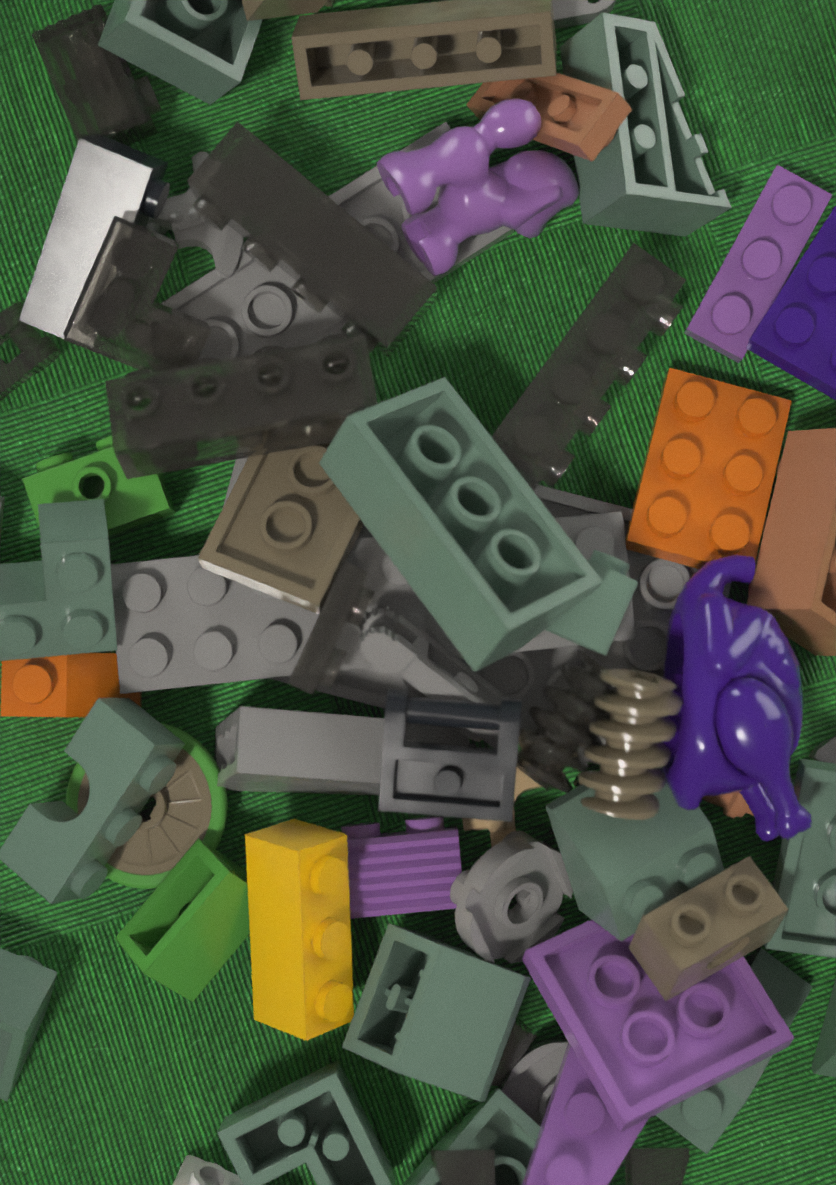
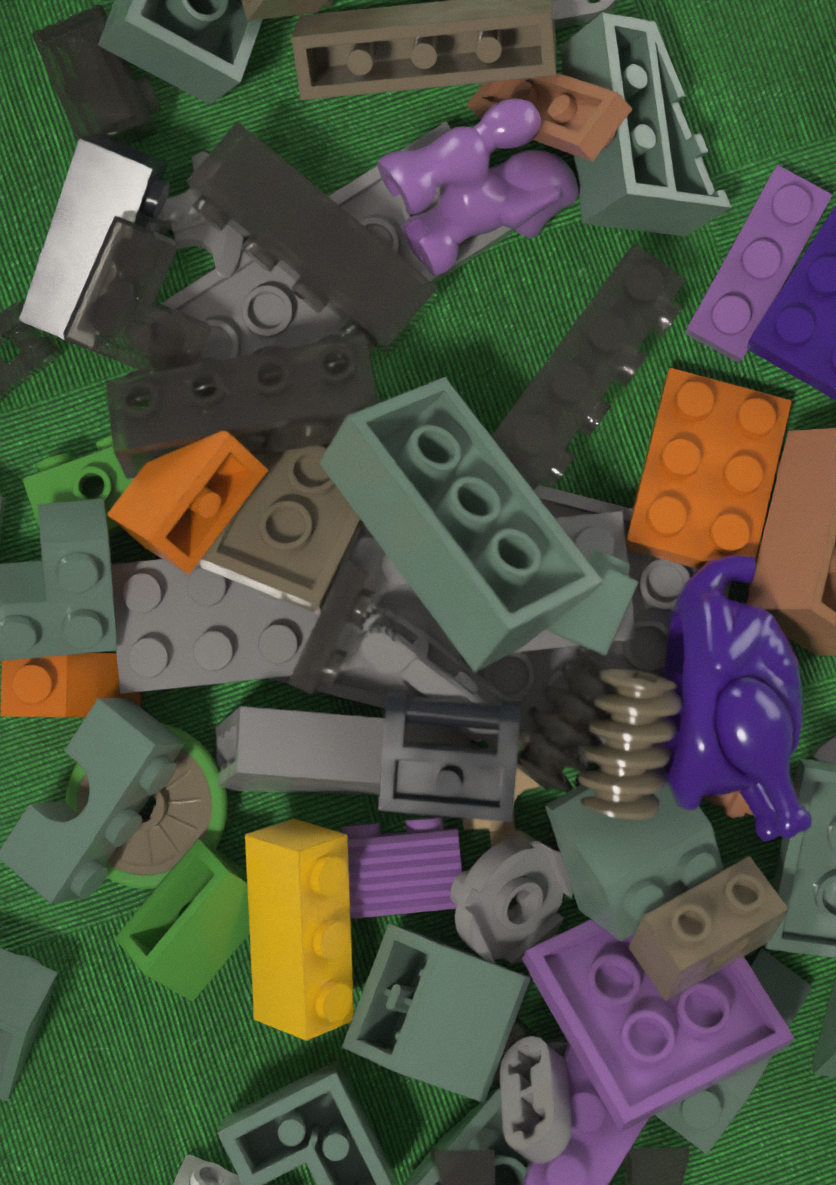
(188, 498): none -> orange slope
(544, 1096): none -> light grey beam

